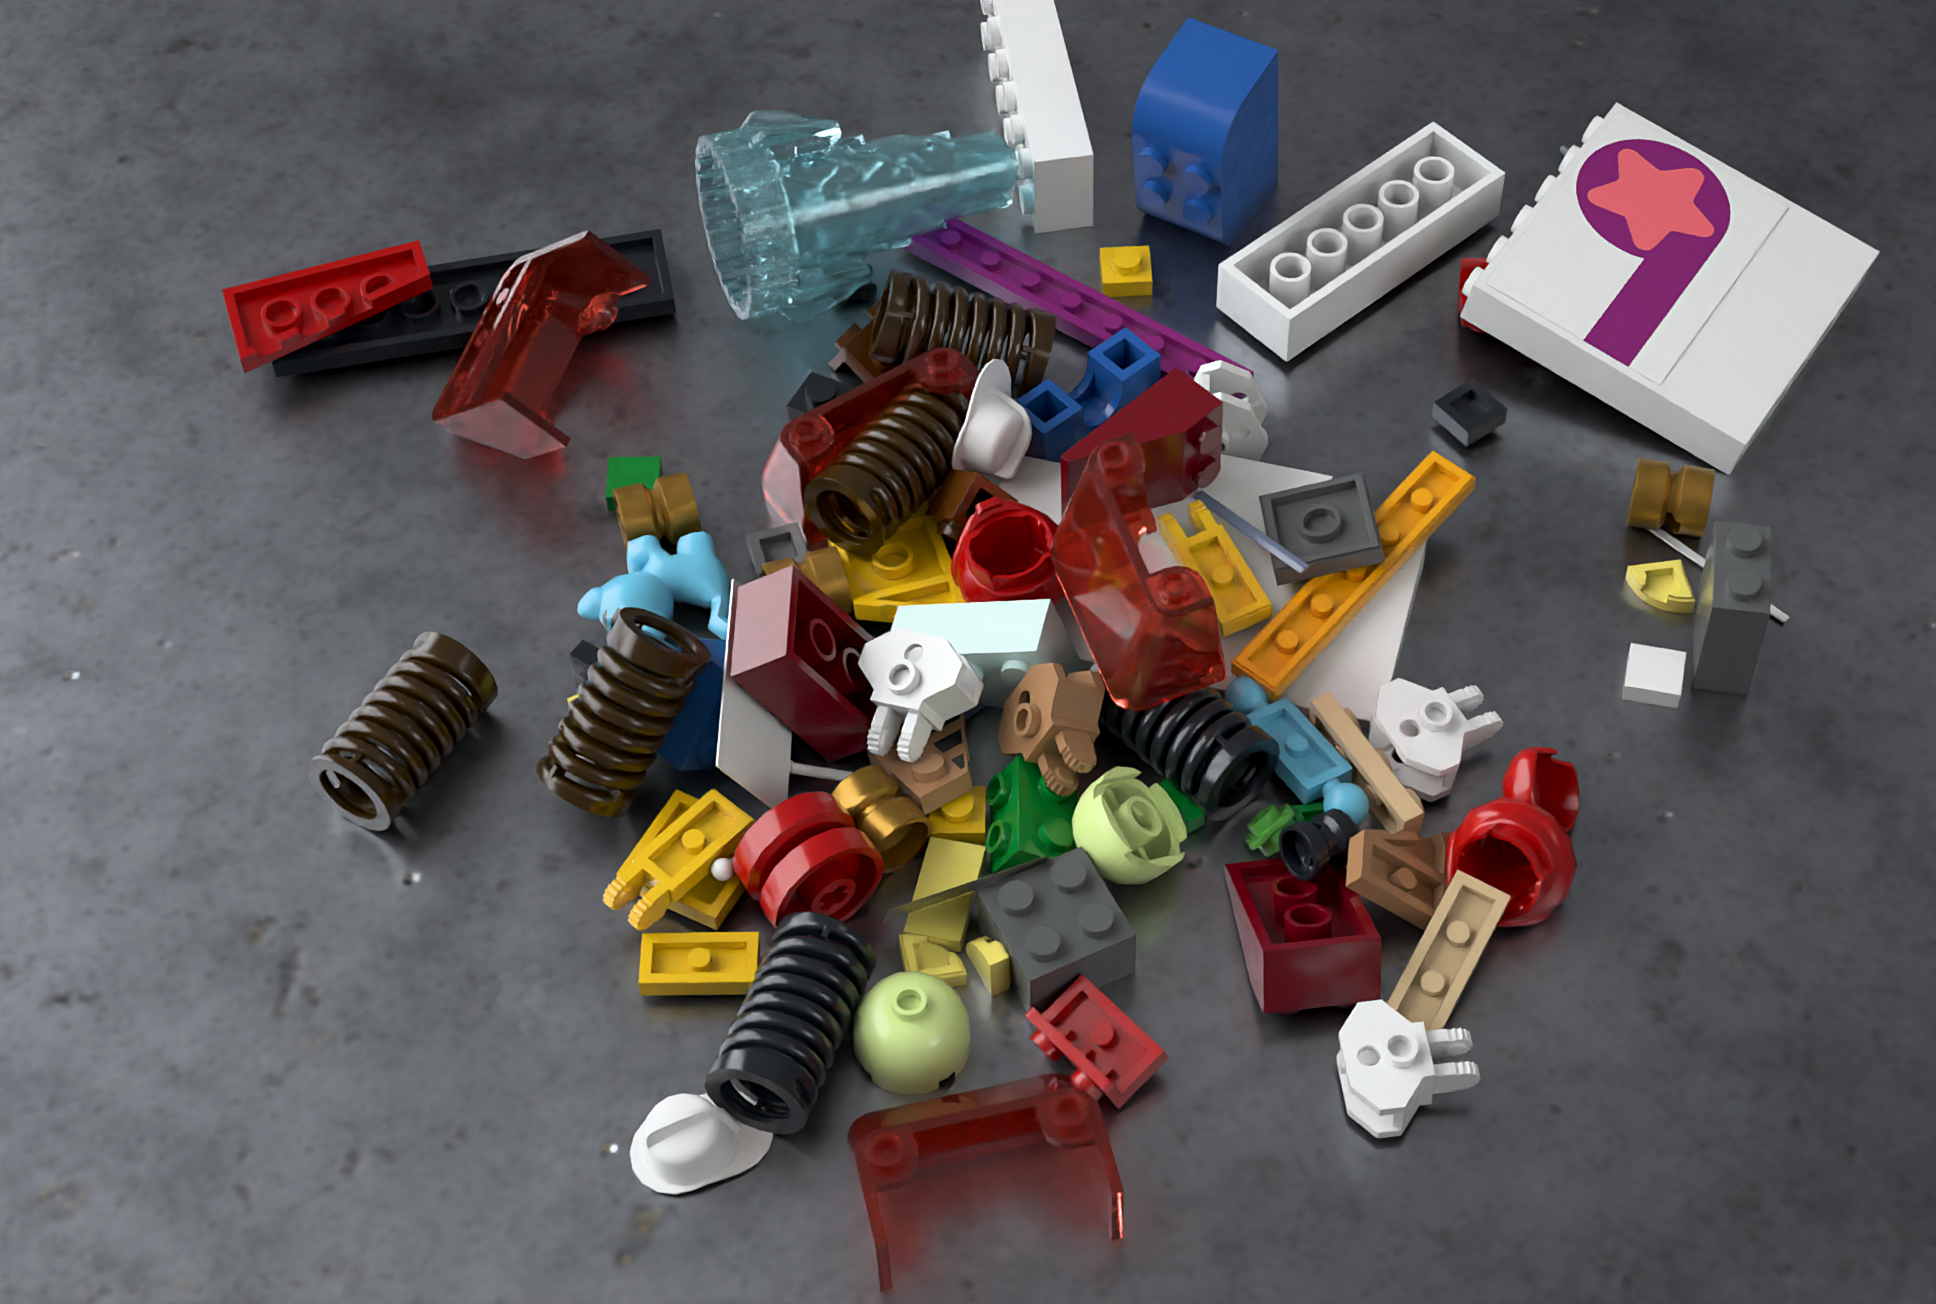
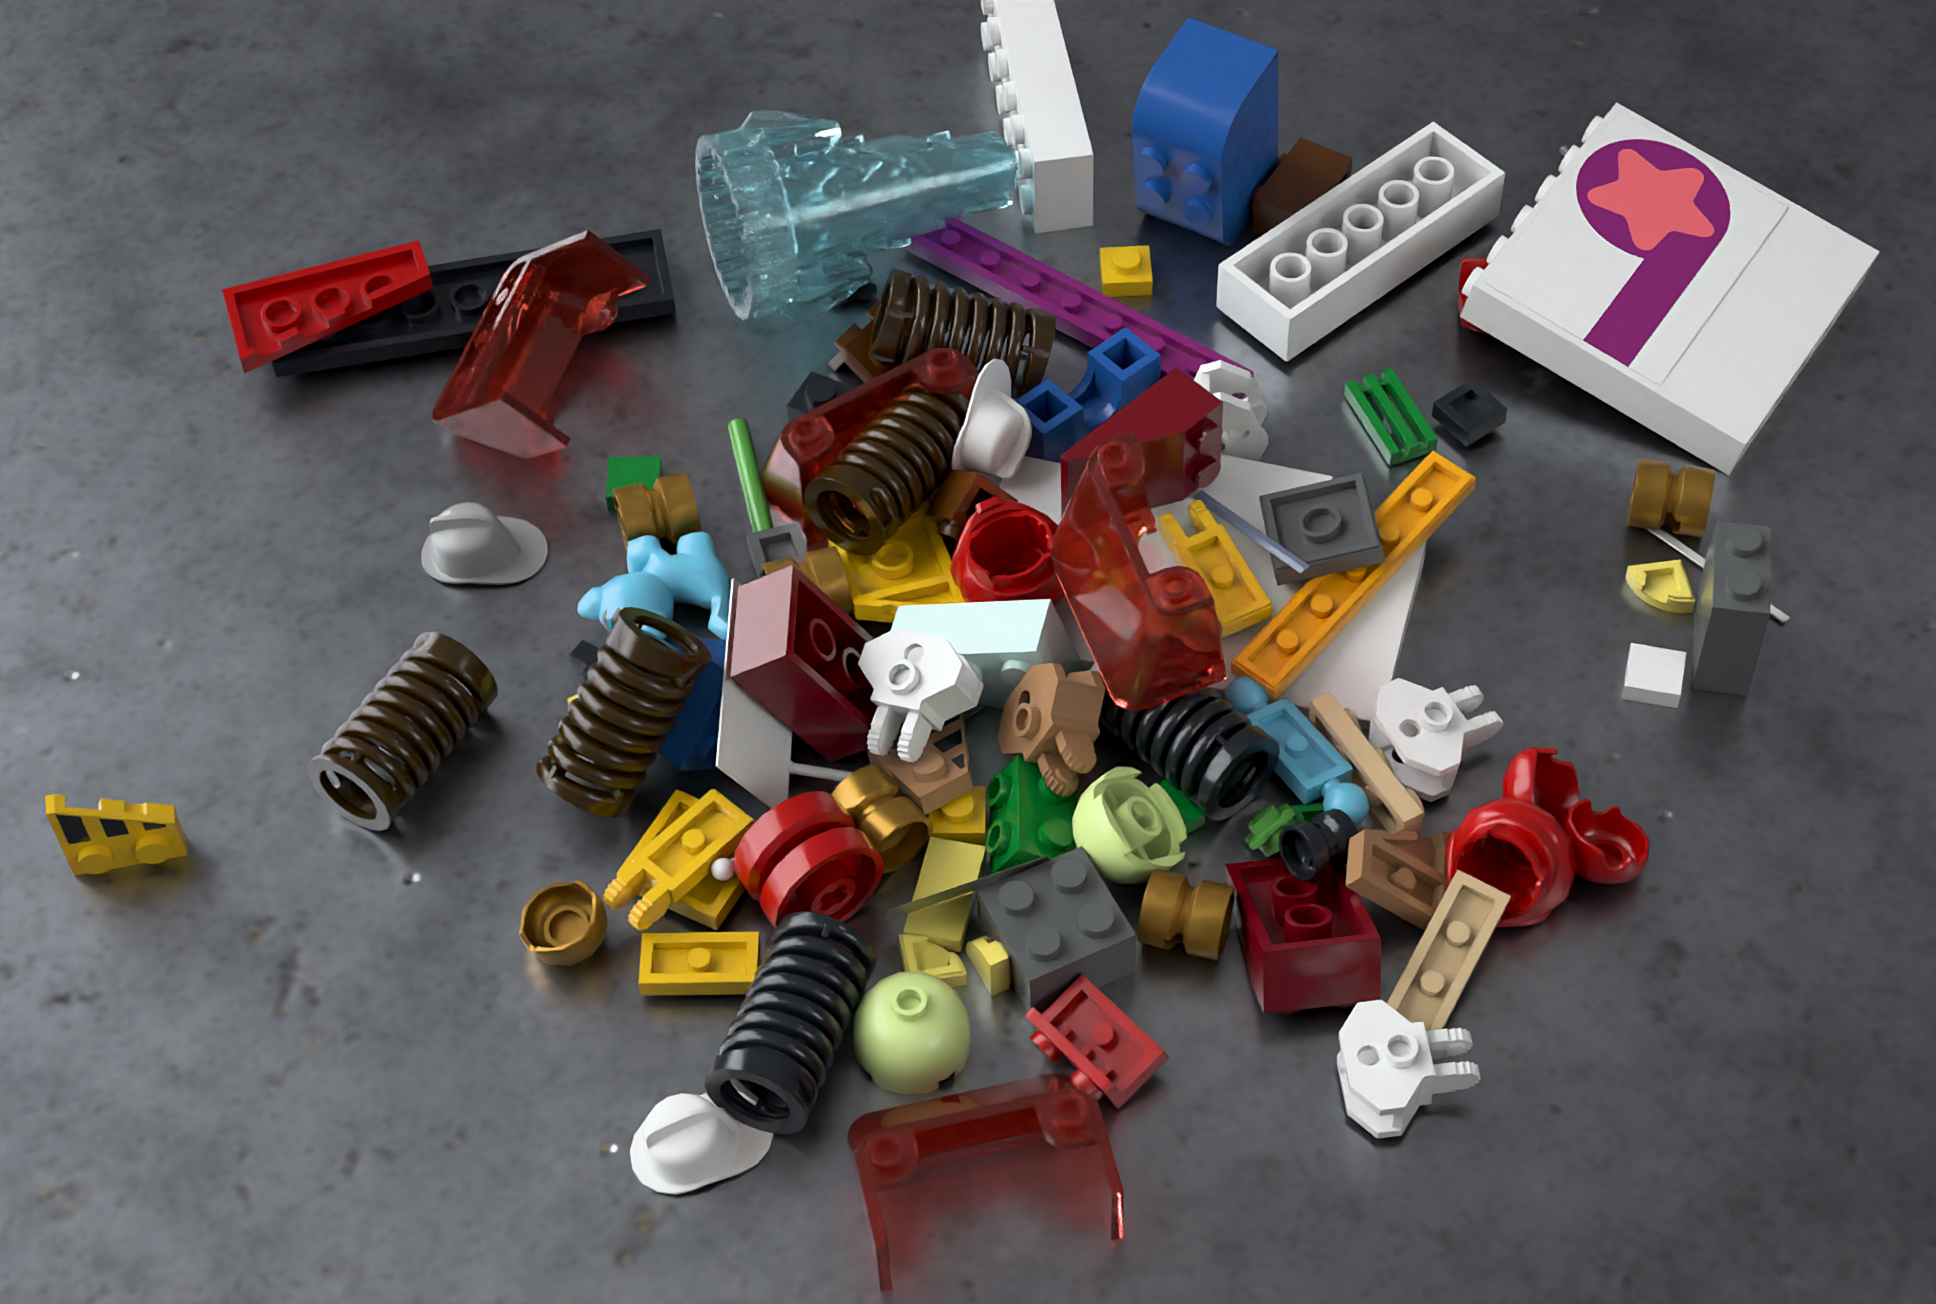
(115, 834): none -> yellow wing
(482, 548): none -> light grey piece
(563, 923): none -> pearl gold hair
(750, 475): none -> bright green bar
(1186, 914): none -> pearl gold wheel
(1296, 182): none -> reddish brown brick
(1405, 405): none -> green tile
(1606, 844): none -> red hair

